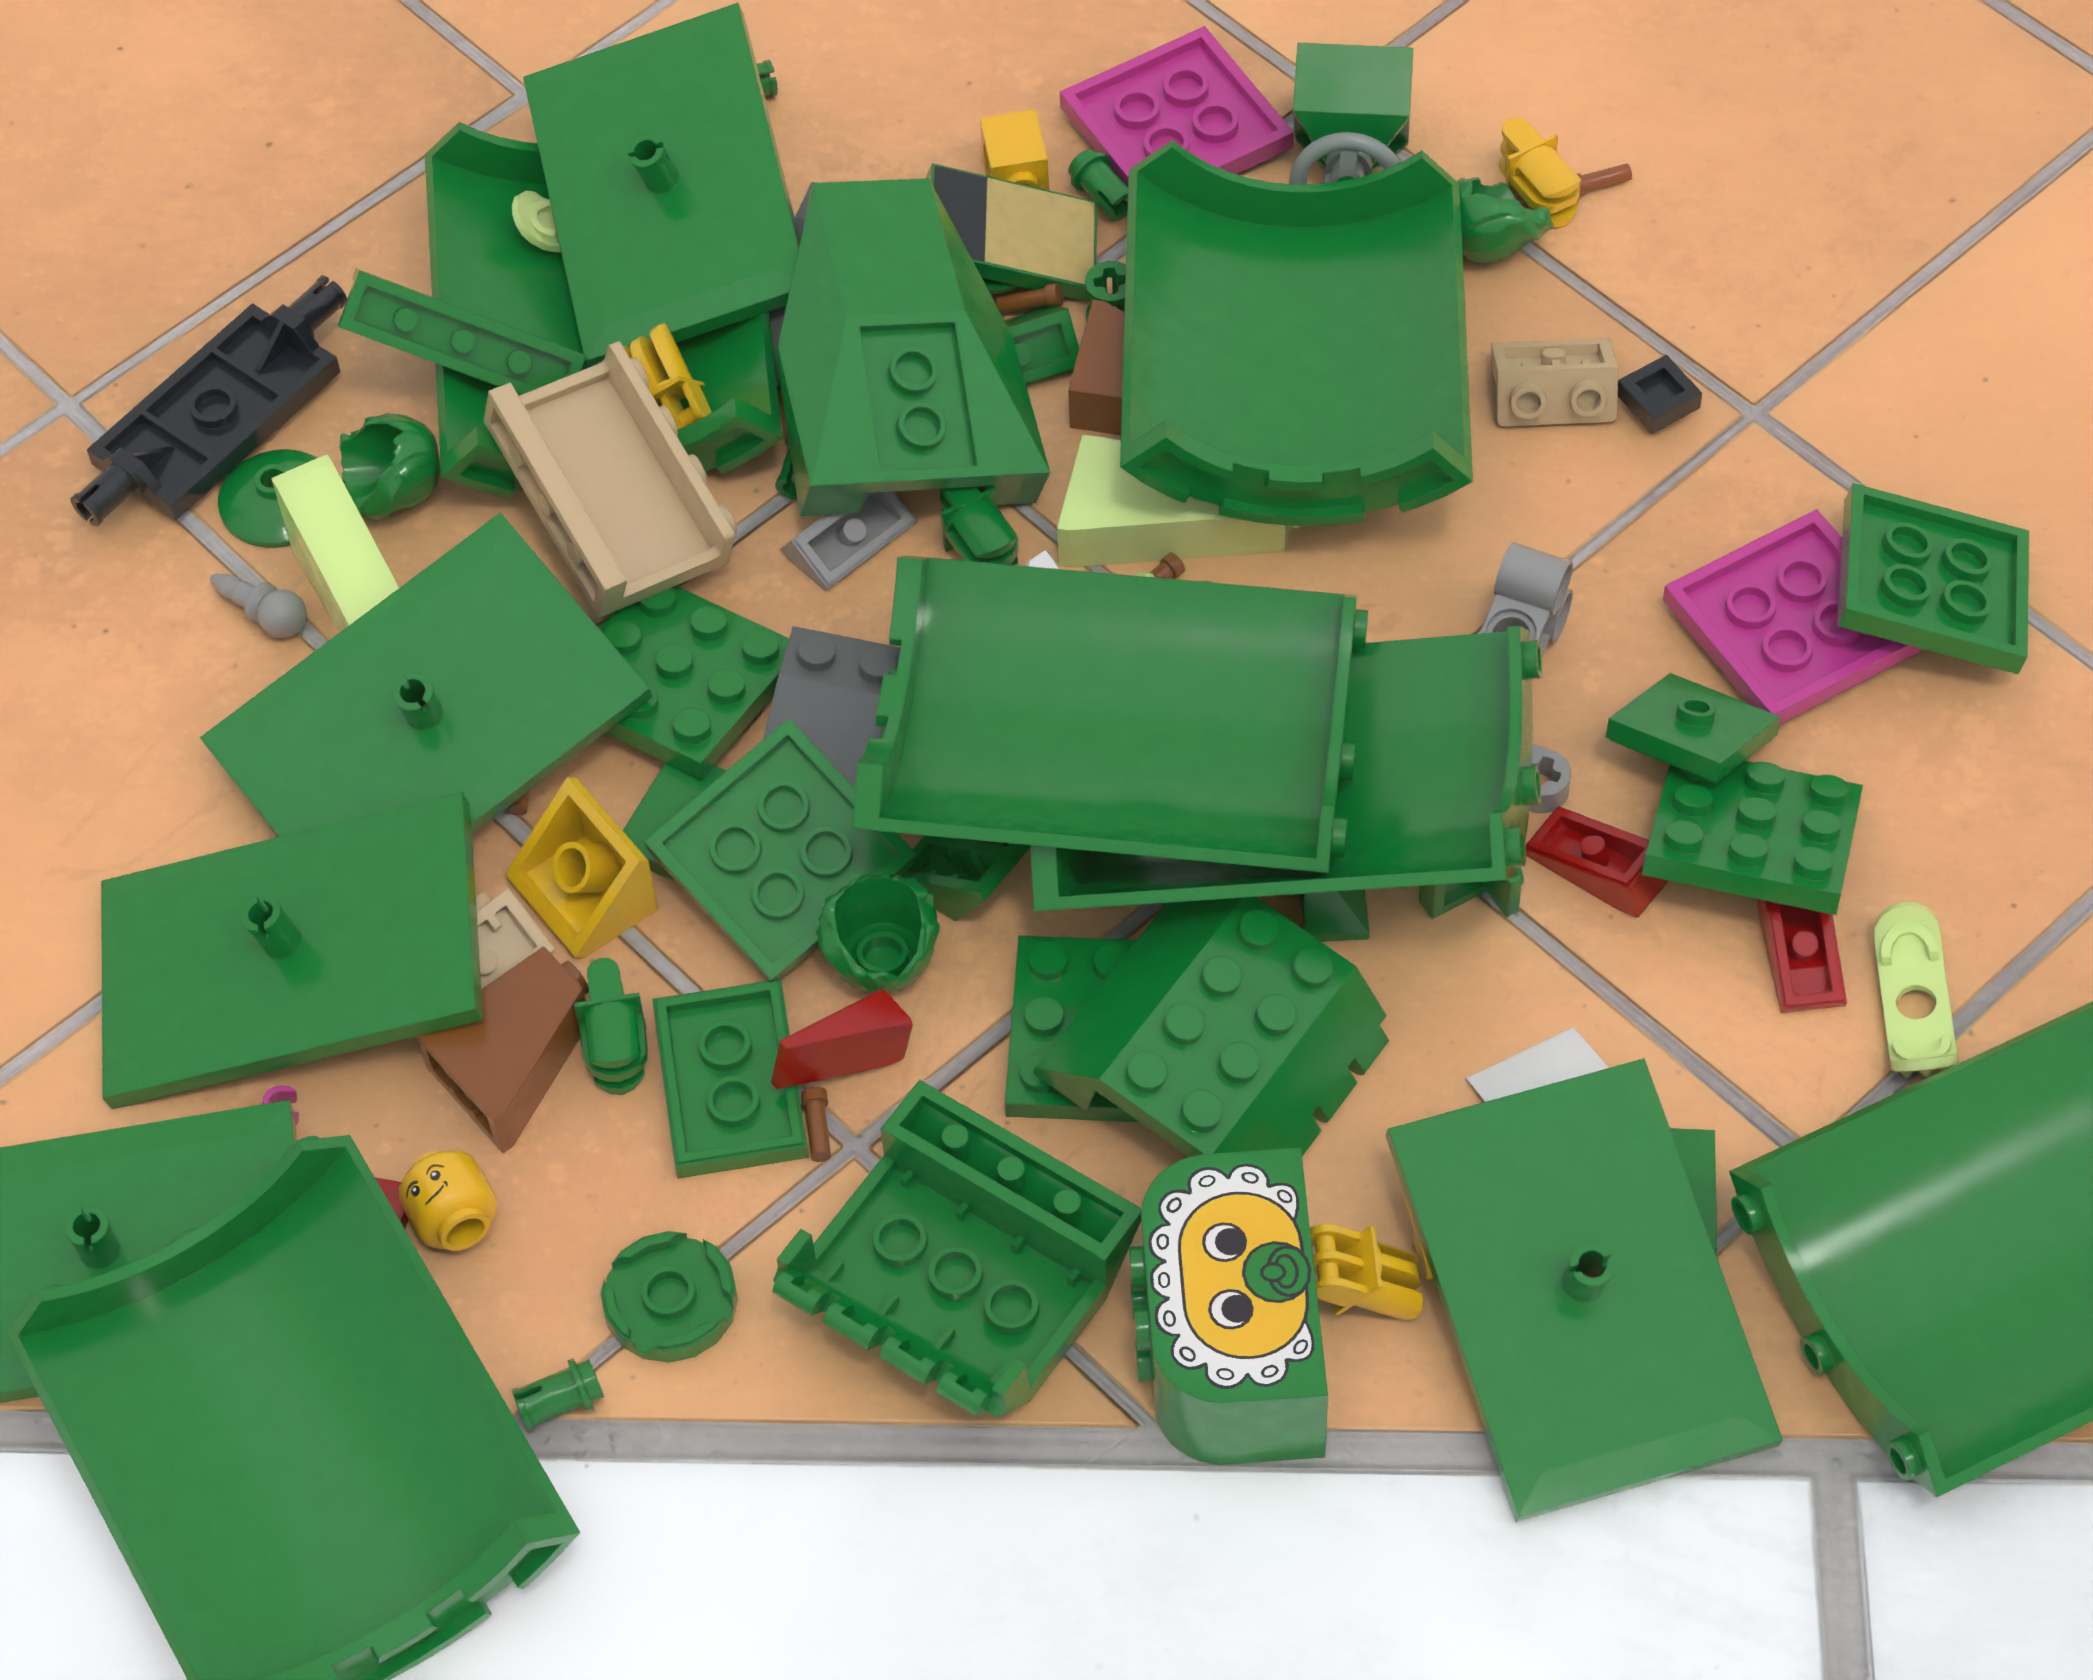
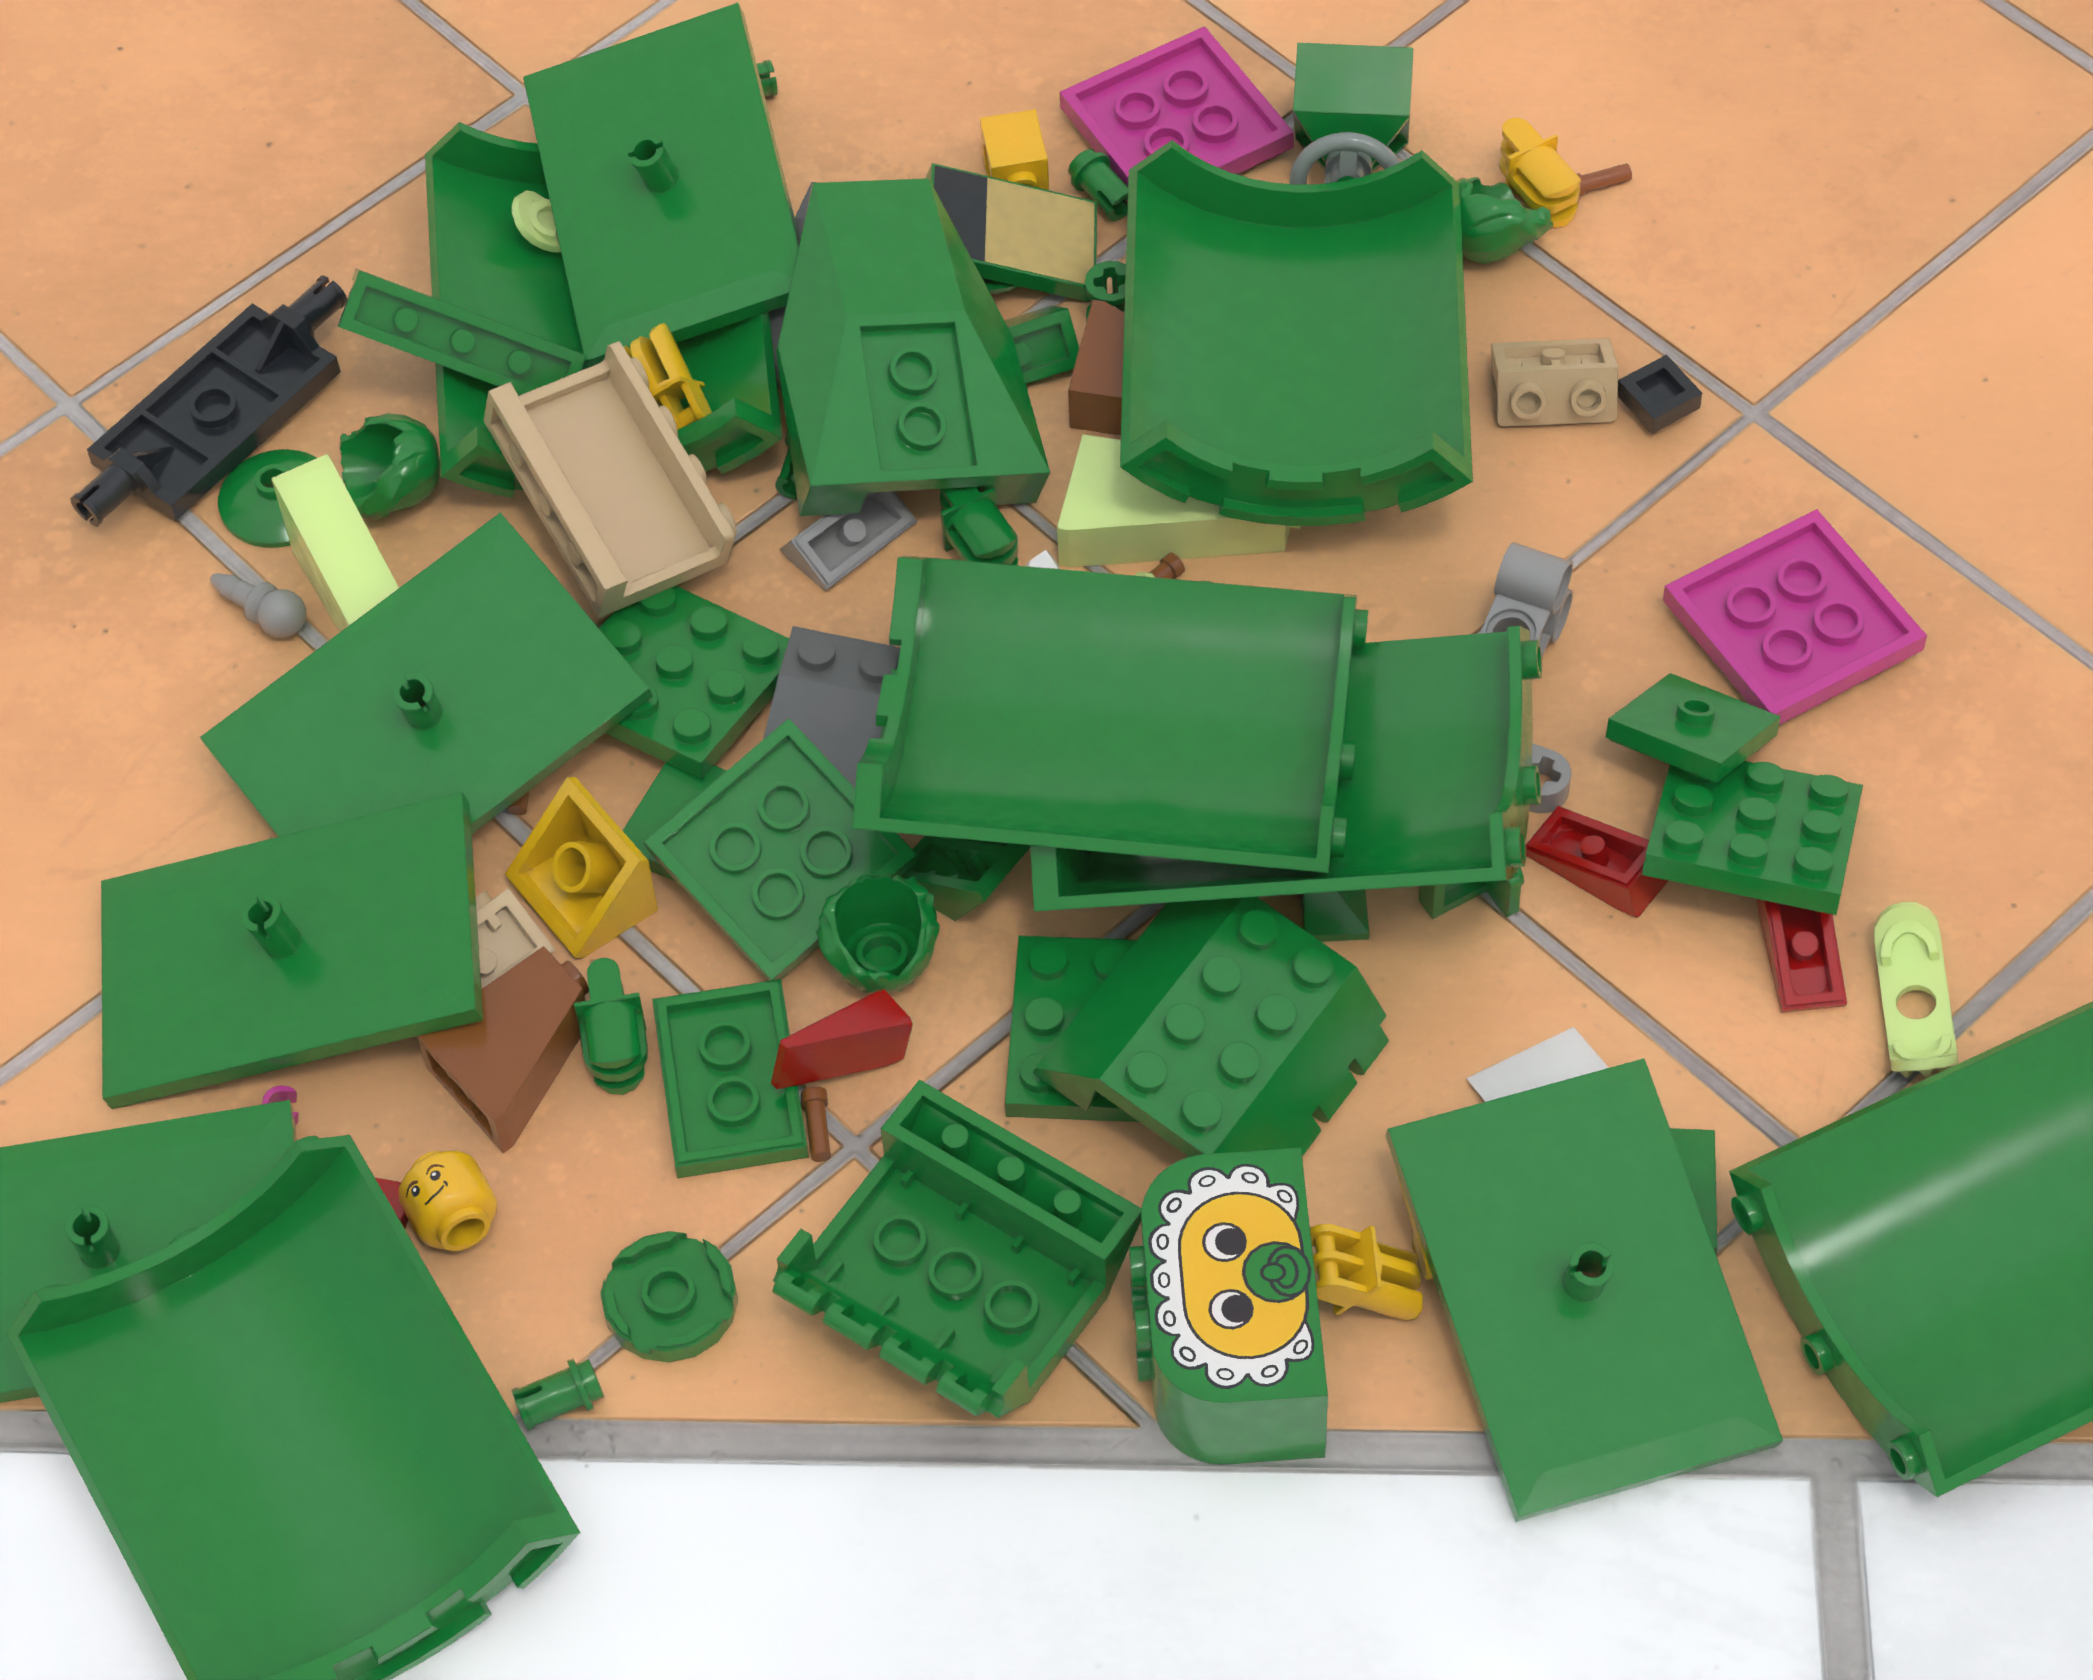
(1049, 295): dark orange piece -> none
(1934, 578): green plate -> none

